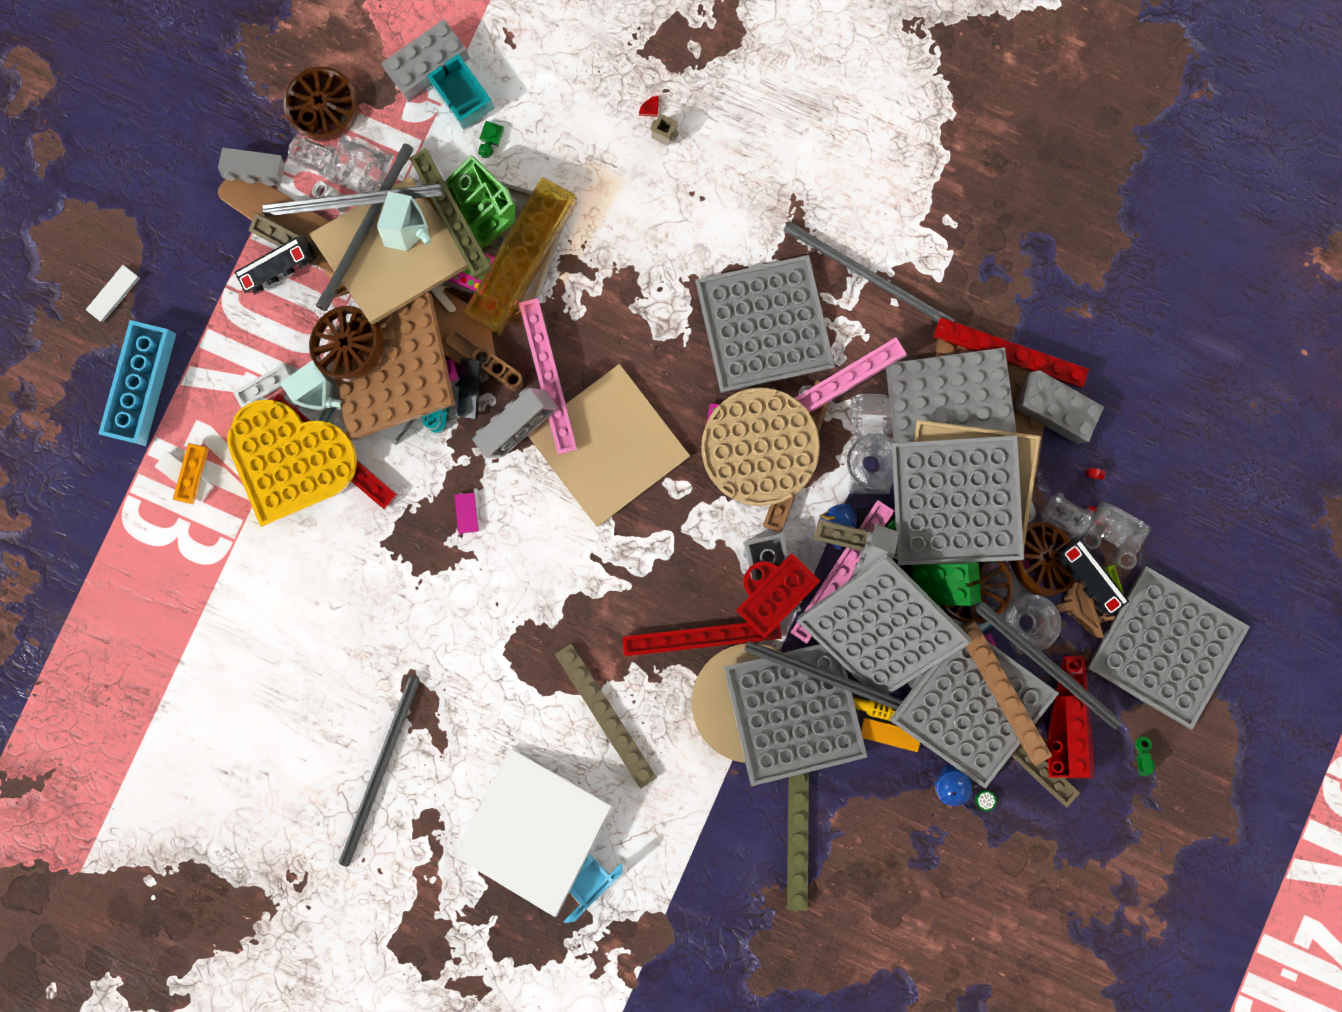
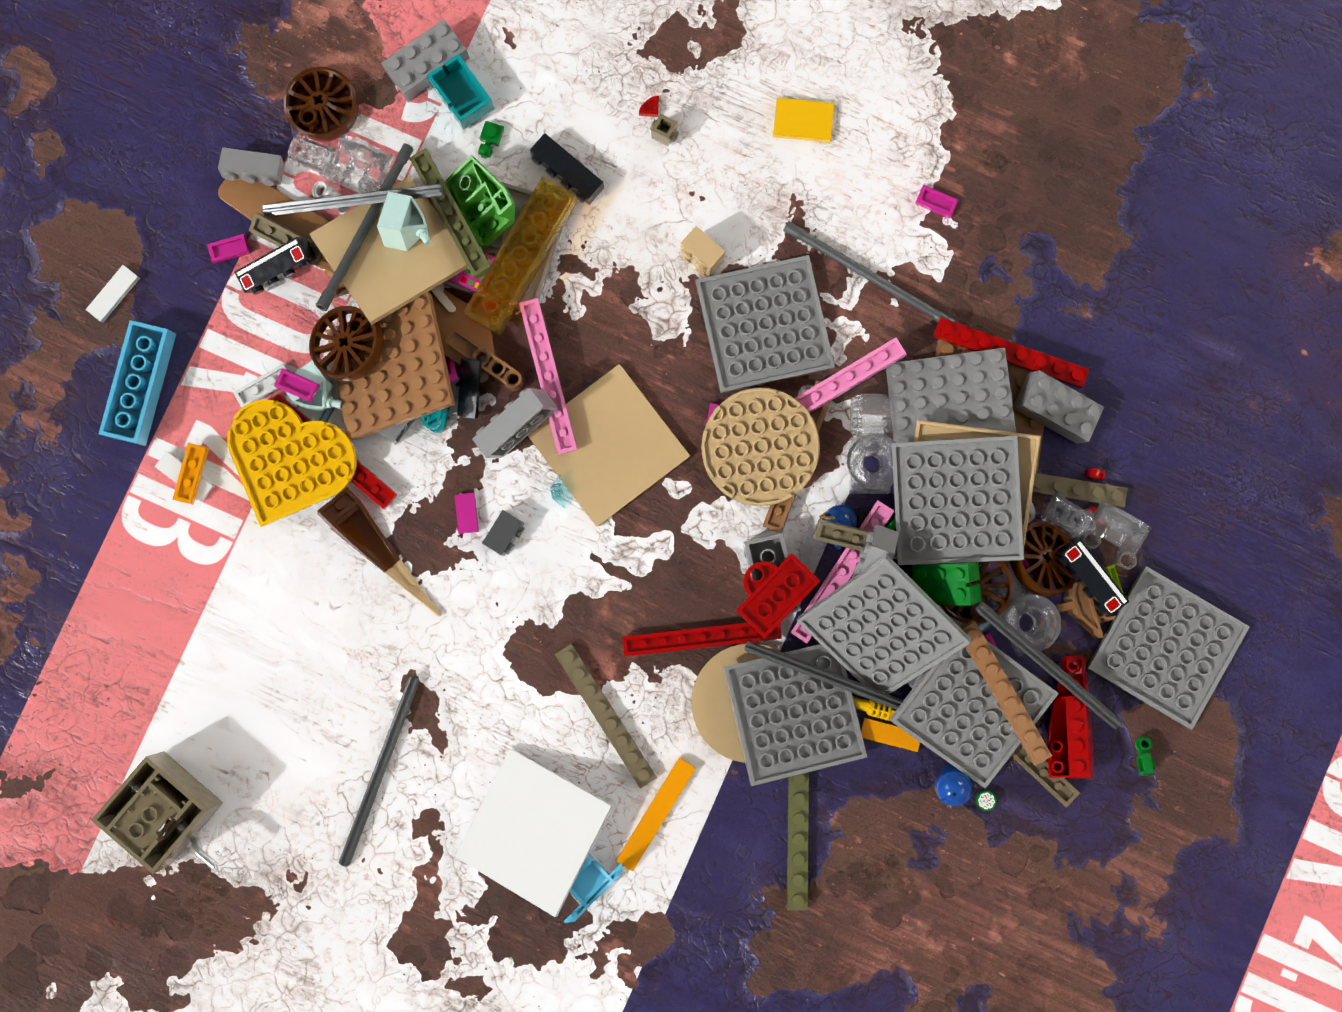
(153, 796): none -> dark tan piece
(229, 248): none -> dark pink tile
(297, 385): none -> dark pink tile
(355, 525): none -> reddish brown plate
(504, 533): none -> dark grey brick
(557, 492): none -> clear light blue piece
(566, 168): none -> black brick
(655, 814): none -> light orange tile
(701, 252): none -> tan brick
(803, 120): none -> yellow tile
(936, 201): none -> dark pink tile
(1080, 490): none -> dark tan plate

